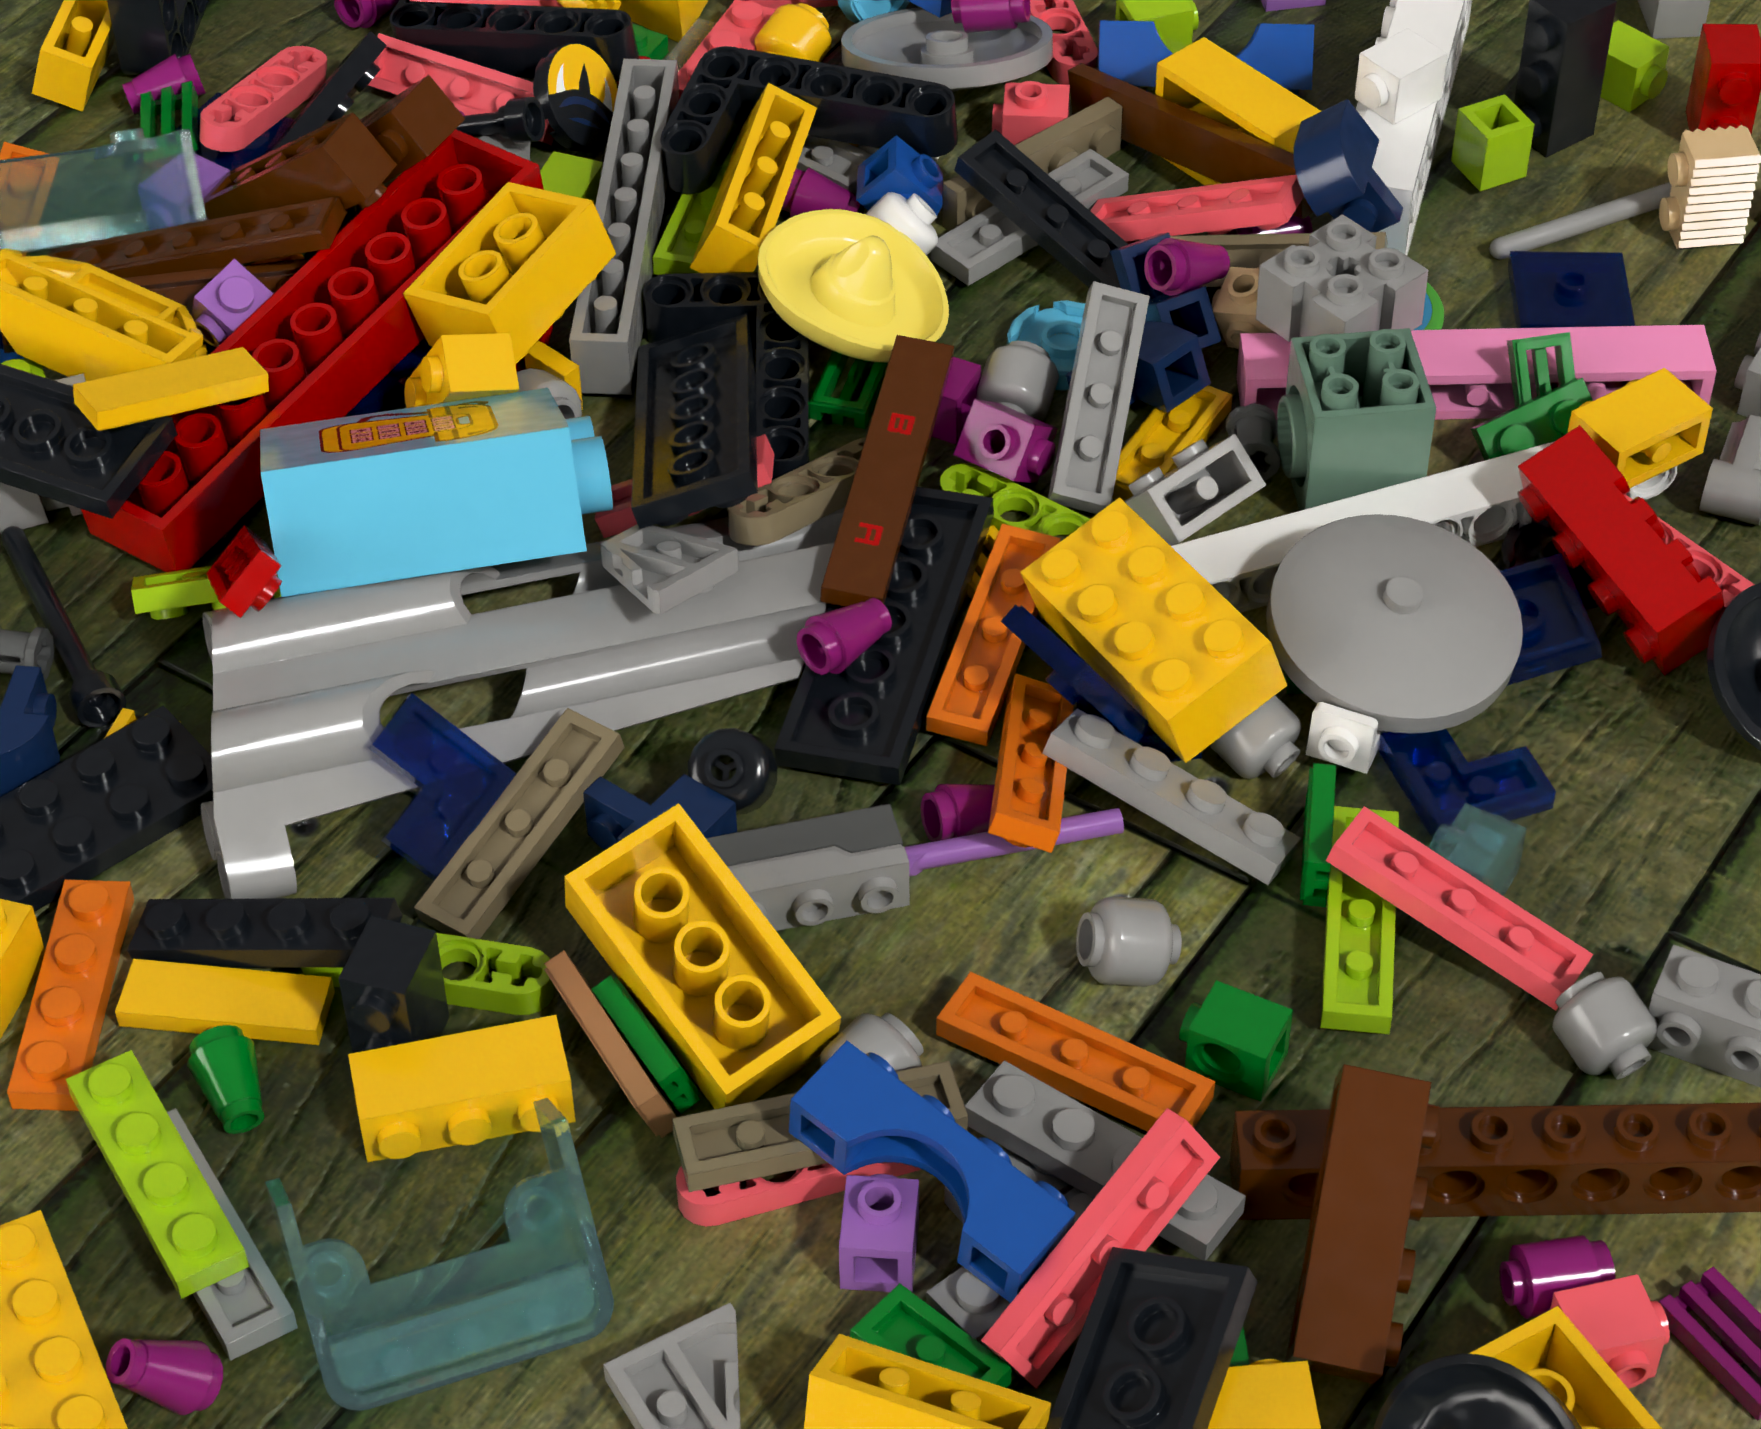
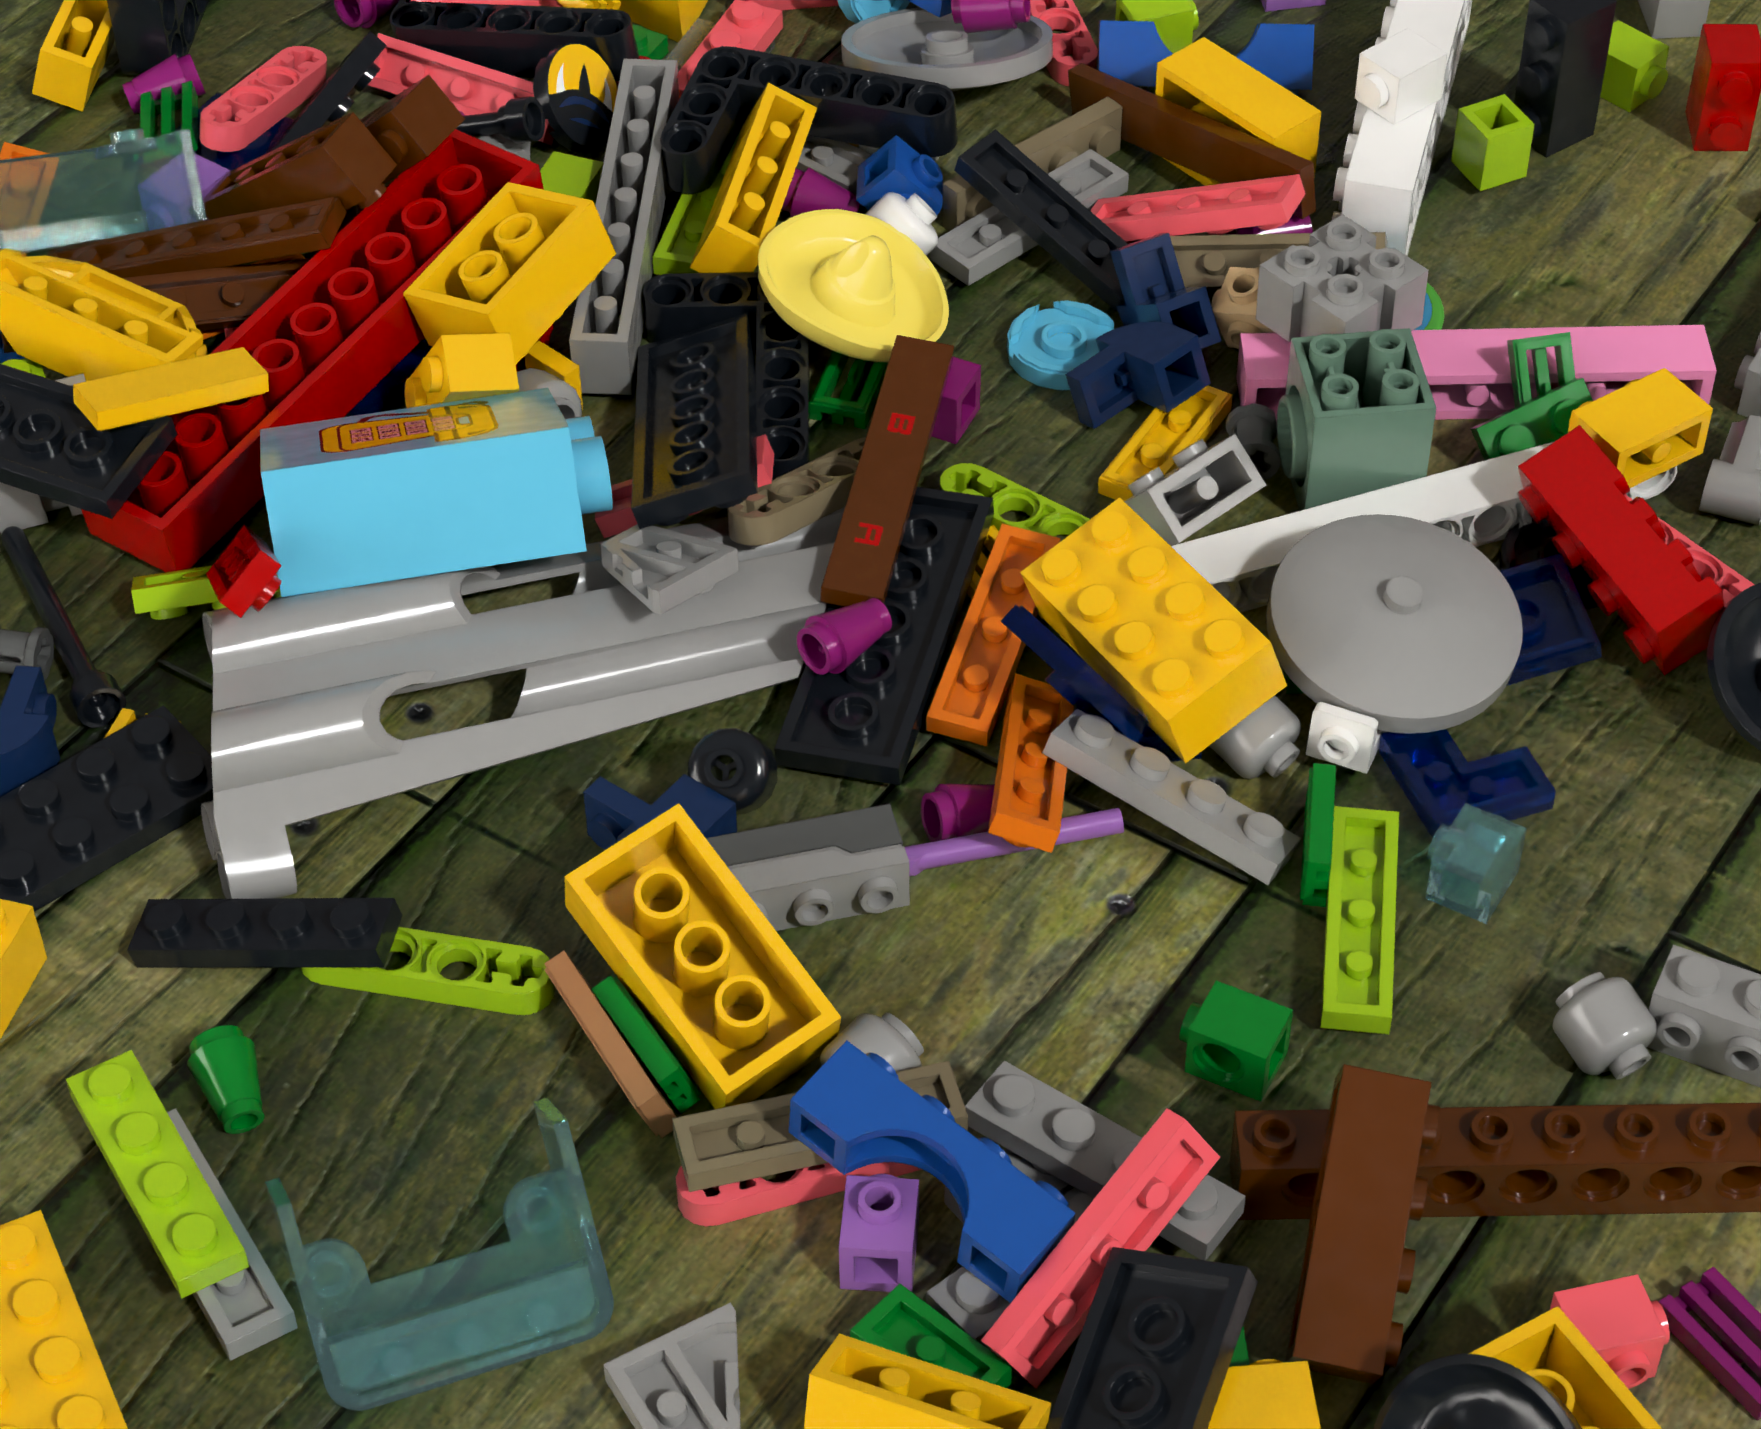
(71, 993): orange plate -> none
(168, 1372): magenta cone -> none
(205, 996): yellow tile -> none
(227, 302): medium lavender brick -> none
(393, 986): black brick -> none
(455, 782): clear blue plate -> none
(459, 1087): yellow brick -> none
(519, 827): dark tan plate -> none
(796, 33): yellow head -> none
(1006, 442): magenta brick -> none
(1019, 378): light grey head -> none
(1030, 109): coral brick -> none
(1071, 1055): orange plate -> none
(1098, 398): light grey plate -> none
(1128, 941): light grey head -> none
(1182, 265): magenta cone -> none
(1336, 170): dark blue brick -> none
(1459, 907): coral plate -> none
(1551, 1266): magenta brick -> none
(1569, 289): clear blue plate -> none
(1580, 222): light grey piece -> none
(1710, 187): tan brick -> none

